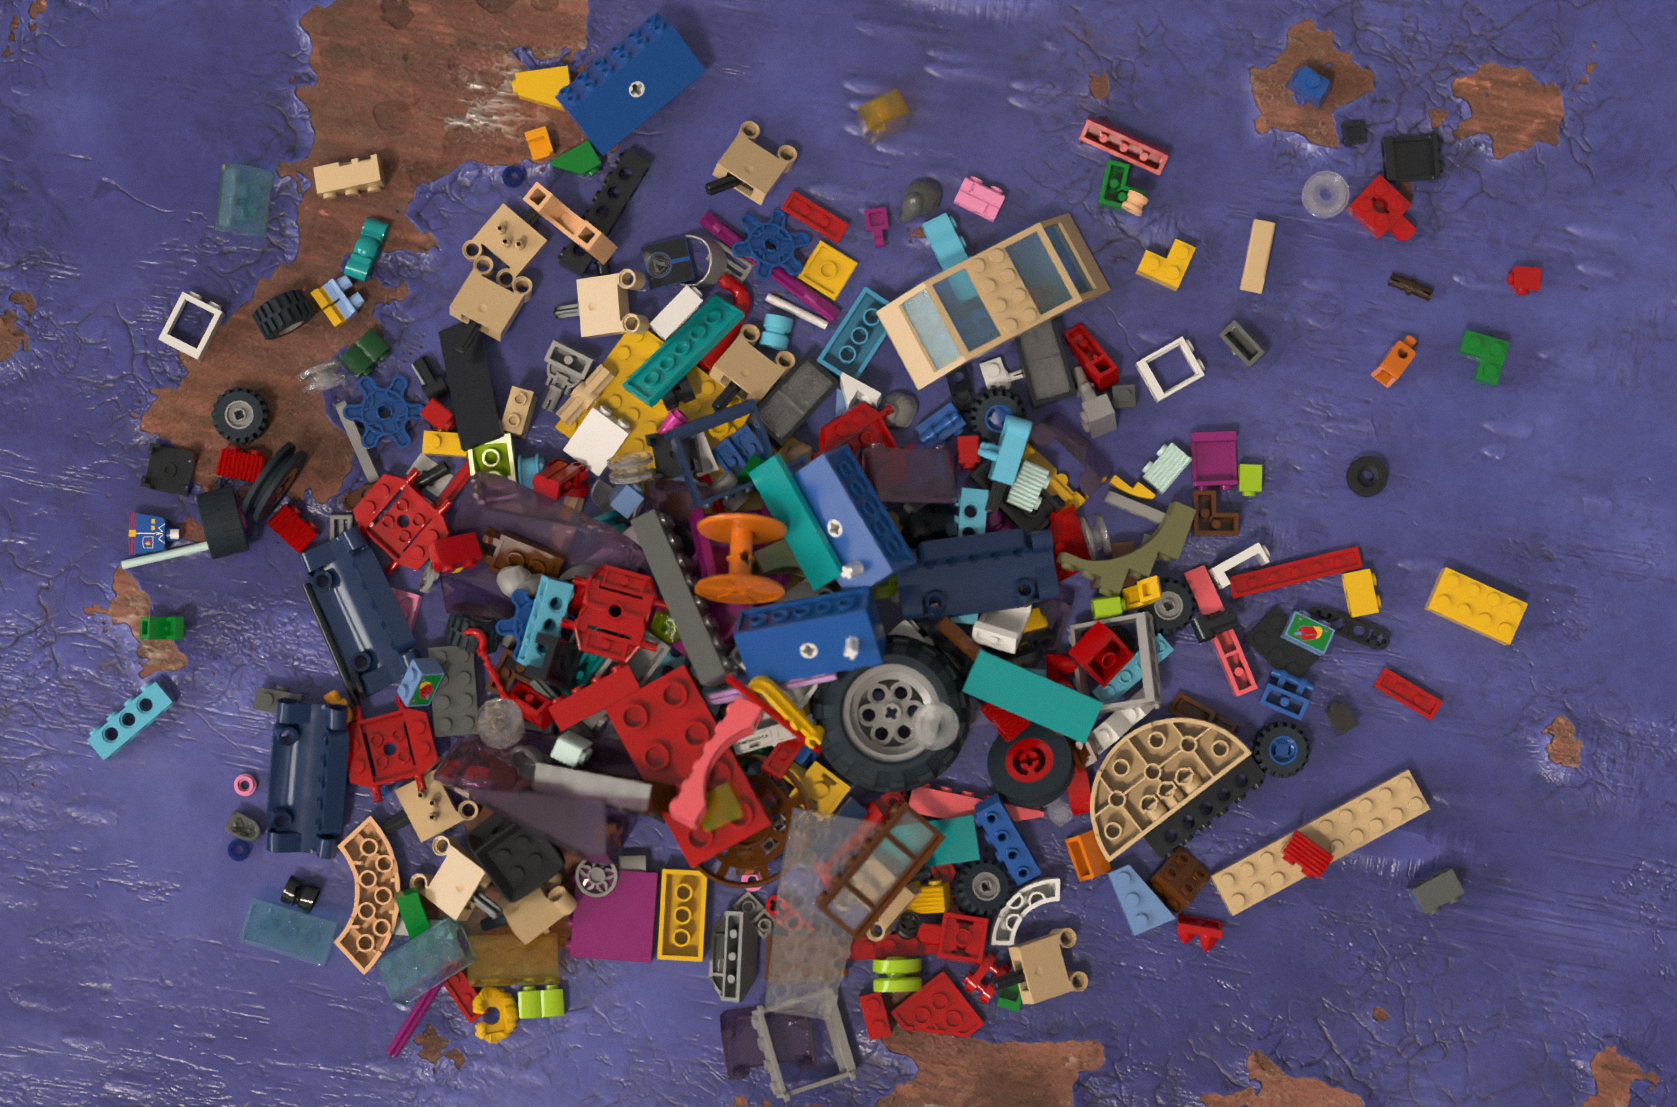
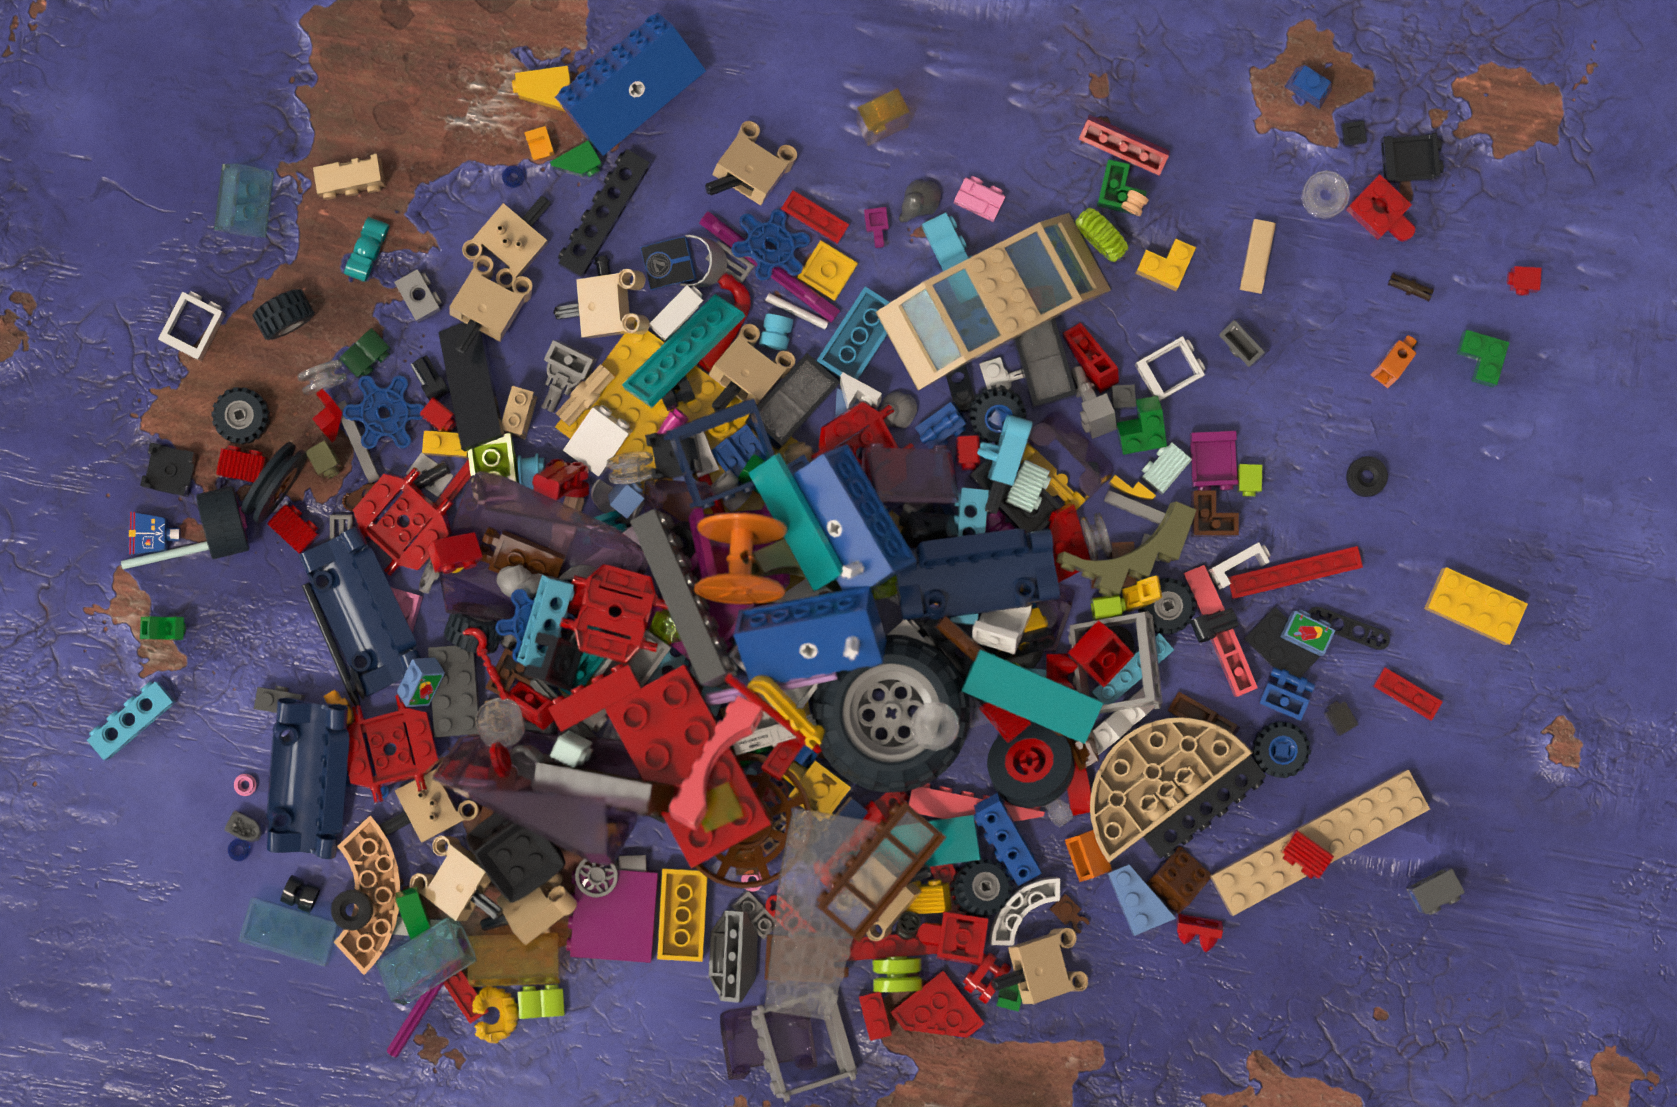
(324, 460): none -> olive brick
(329, 418): none -> red slope
(335, 303): light blue hips -> none
(339, 905): none -> black tyre
(409, 285): none -> light grey brick
(500, 759): none -> red gear
(569, 223): light nougat arch -> none
(1067, 911): none -> reddish brown plate
(1101, 234): none -> lime gear
(1146, 431): none -> green brick
(1360, 593): yellow brick -> none

